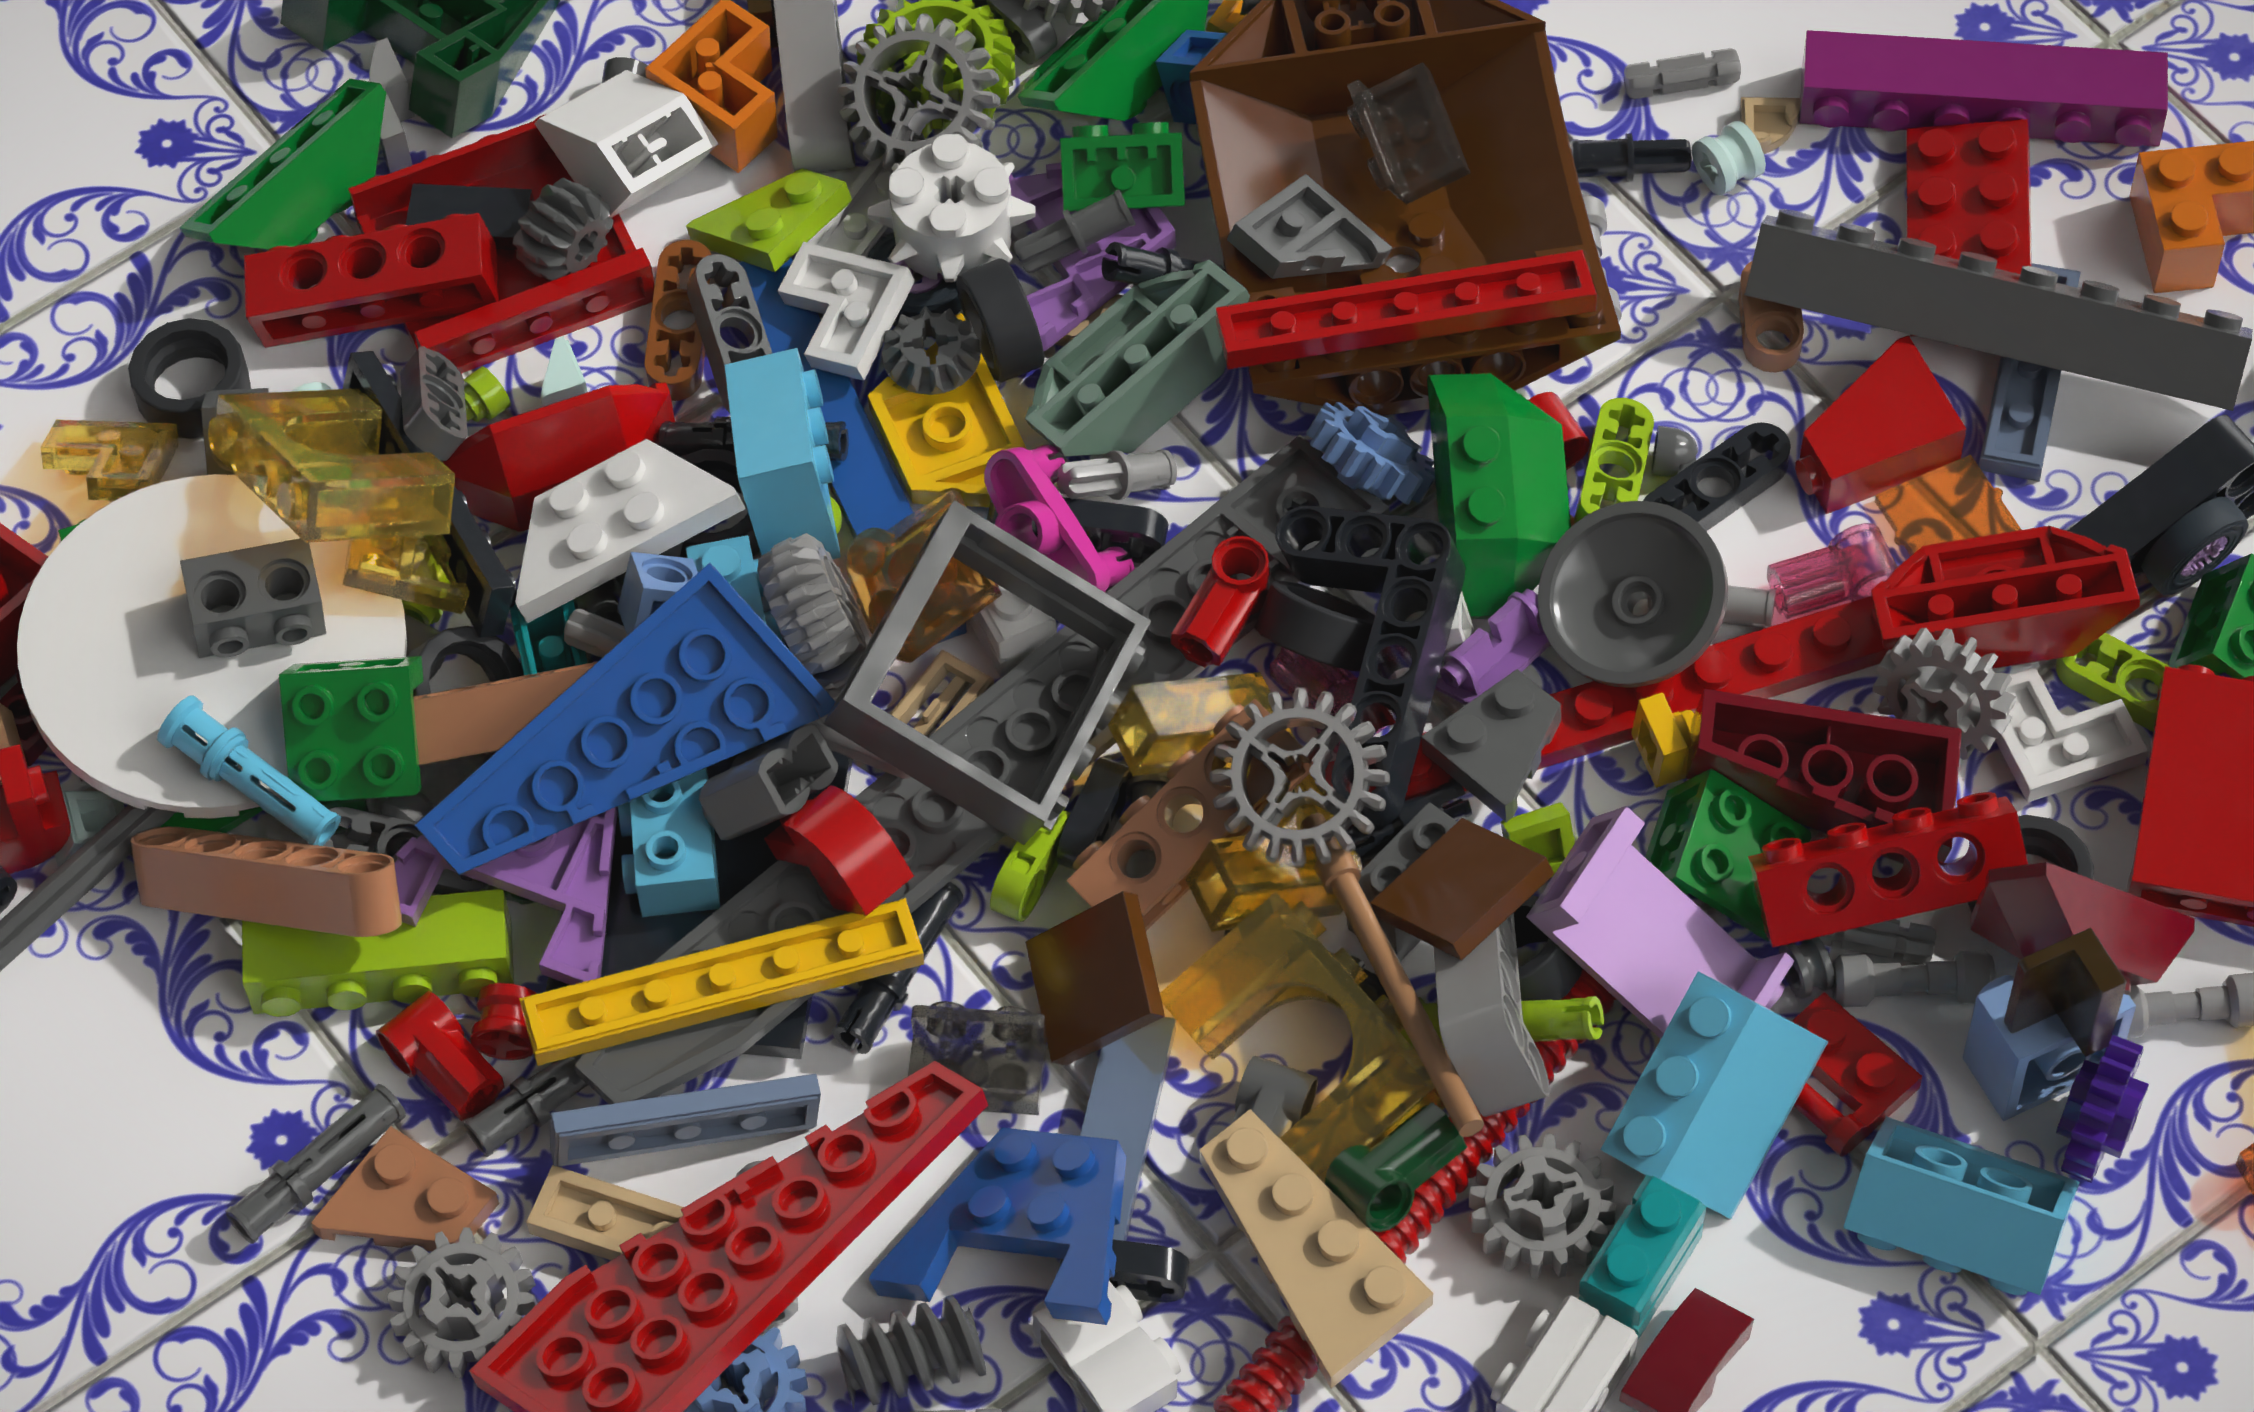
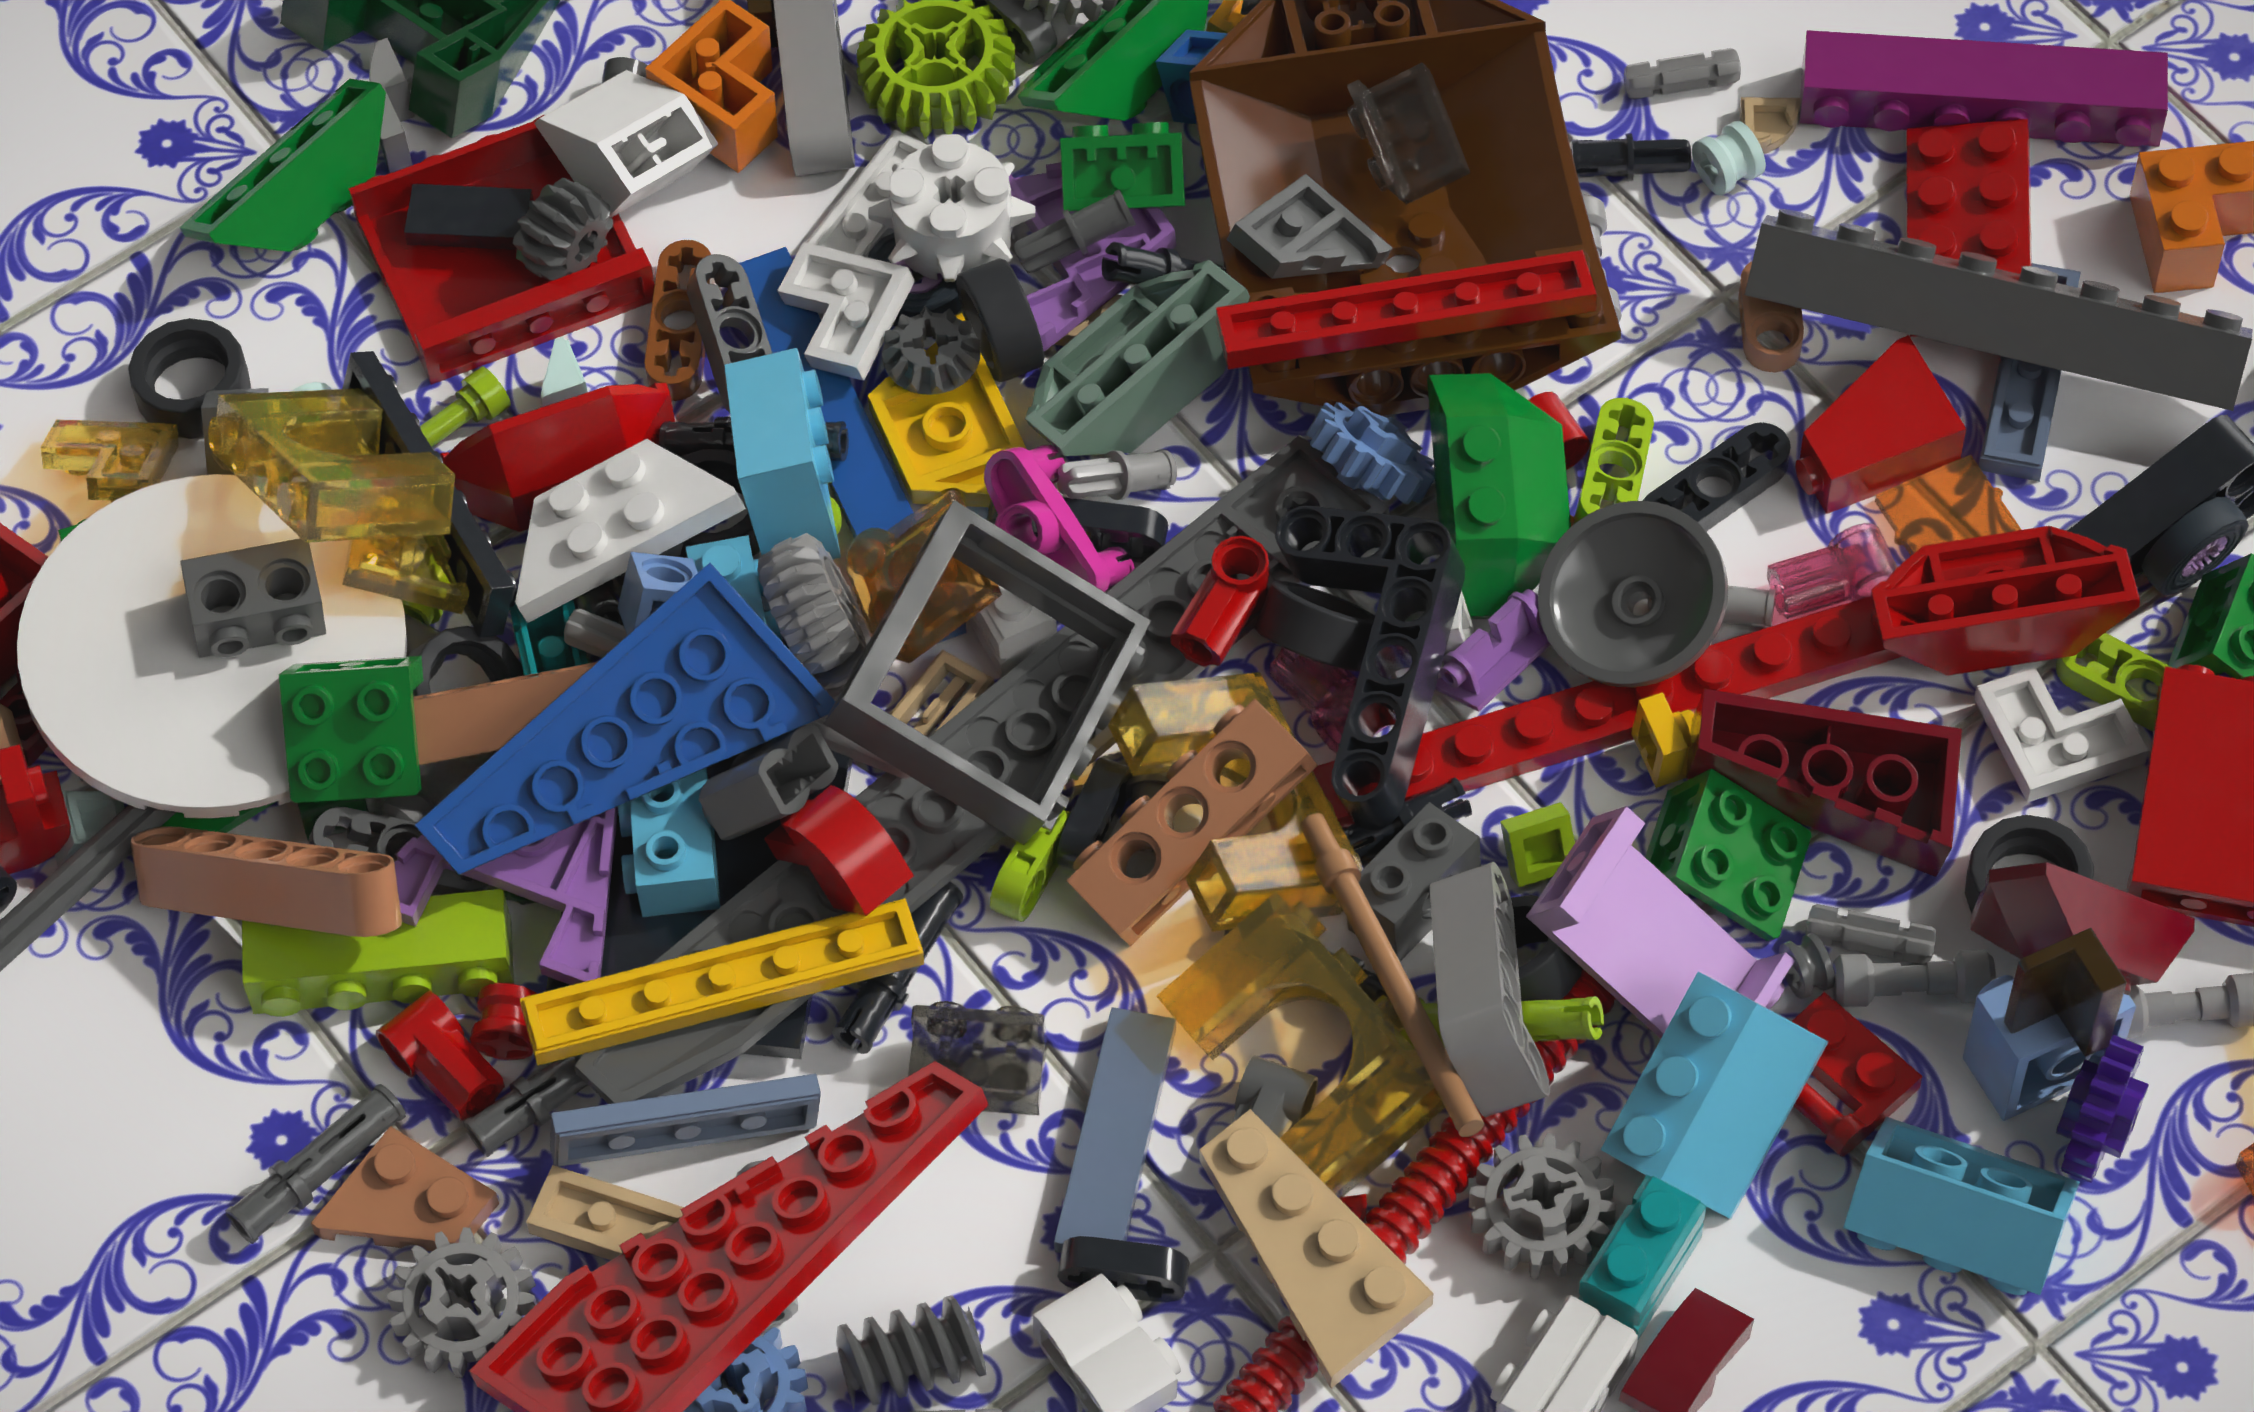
(220, 760): medium azure pin -> none
(348, 300): red brick -> none
(433, 403): dark grey beam -> none
(773, 220): lime wing -> none
(926, 70): light grey gear -> none
(1028, 1198): blue wing -> none
(1095, 978): reddish brown tile -> none
(1283, 803): light grey gear -> none
(1382, 1180): dark green piece -> none
(1462, 888): reddish brown tile -> none
(1496, 741): dark grey wing -> none
(1672, 451): dark grey hinge -> none
(1860, 898): red brick -> none
(1946, 687): light grey gear -> none

